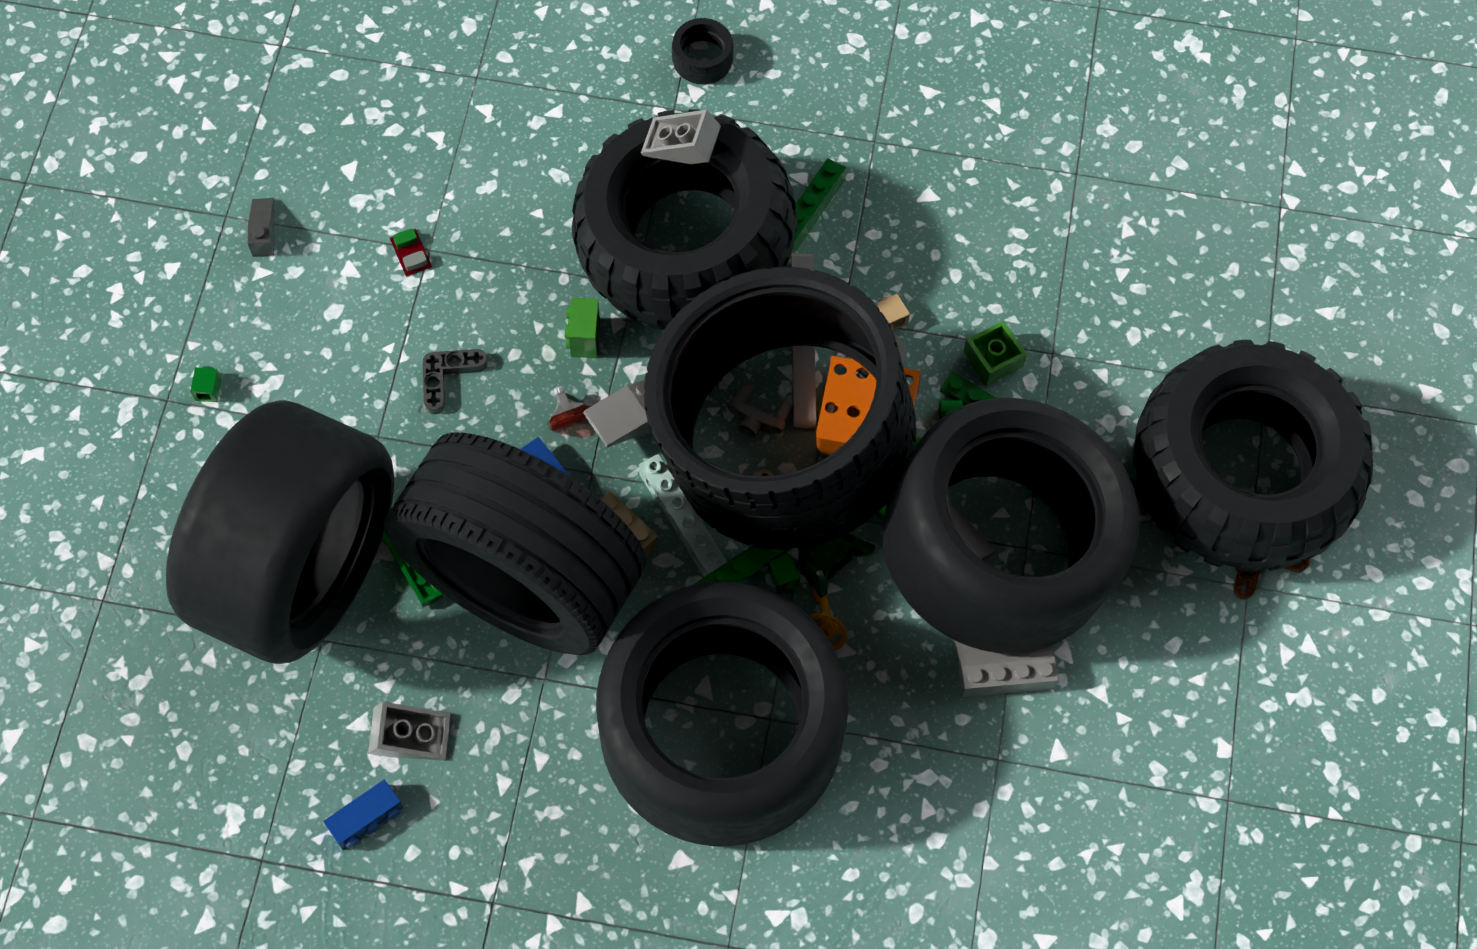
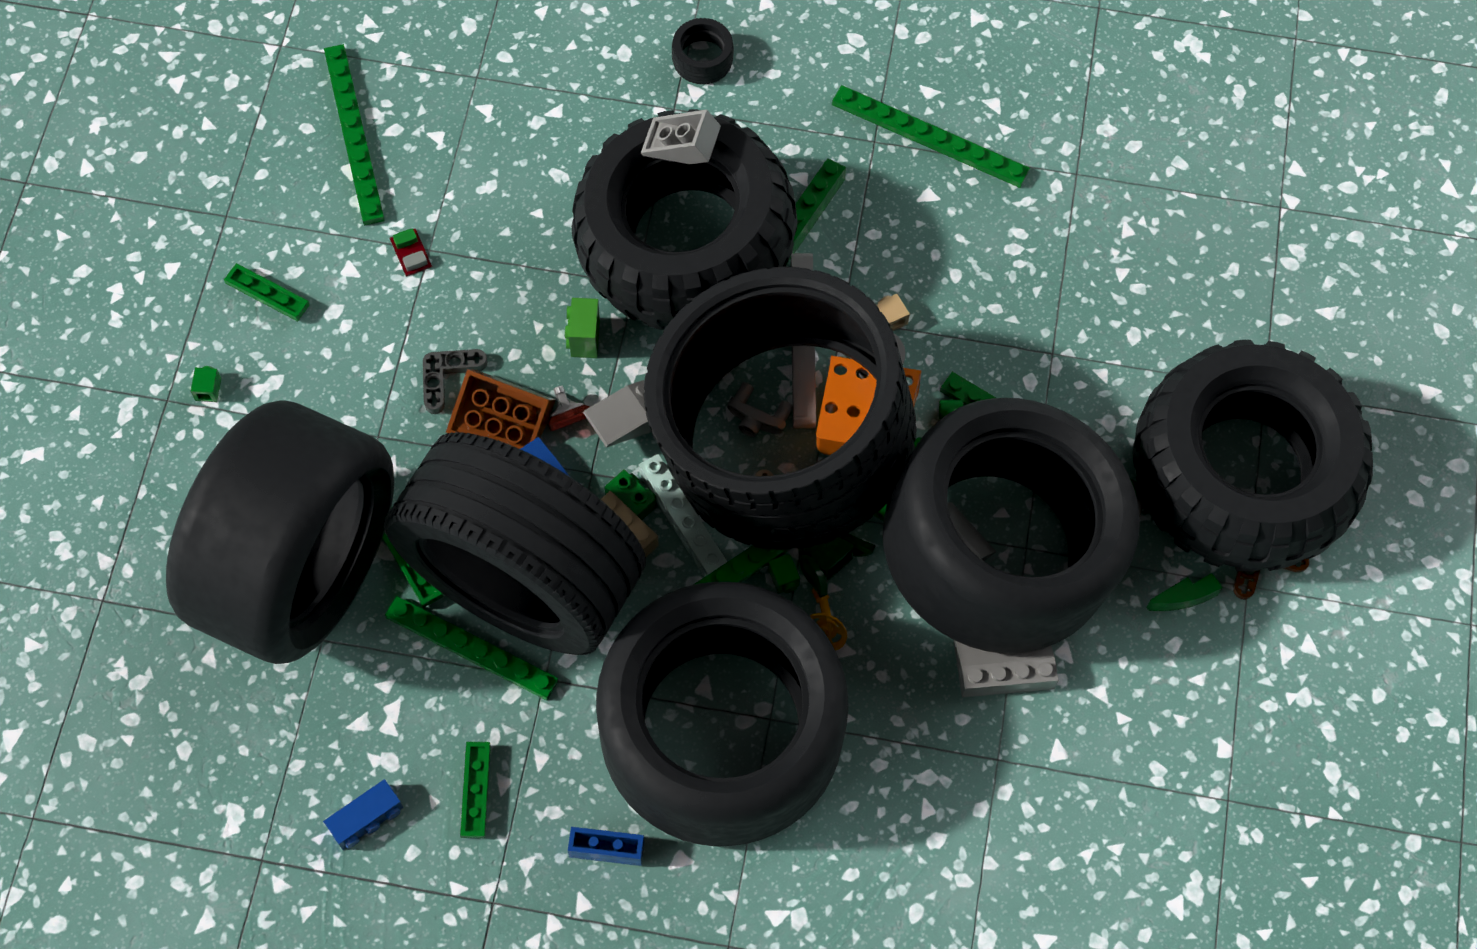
(261, 227): dark grey slope -> none
(266, 292): none -> green plate
(354, 135): none -> green plate
(409, 732): light grey slope -> none
(471, 648): none -> green plate
(475, 790): none -> green plate
(499, 410): none -> dark orange slope
(606, 846): none -> blue brick
(632, 493): none -> green brick
(930, 136): none -> green plate
(995, 353): bright green brick -> none
(1186, 594): none -> green slope

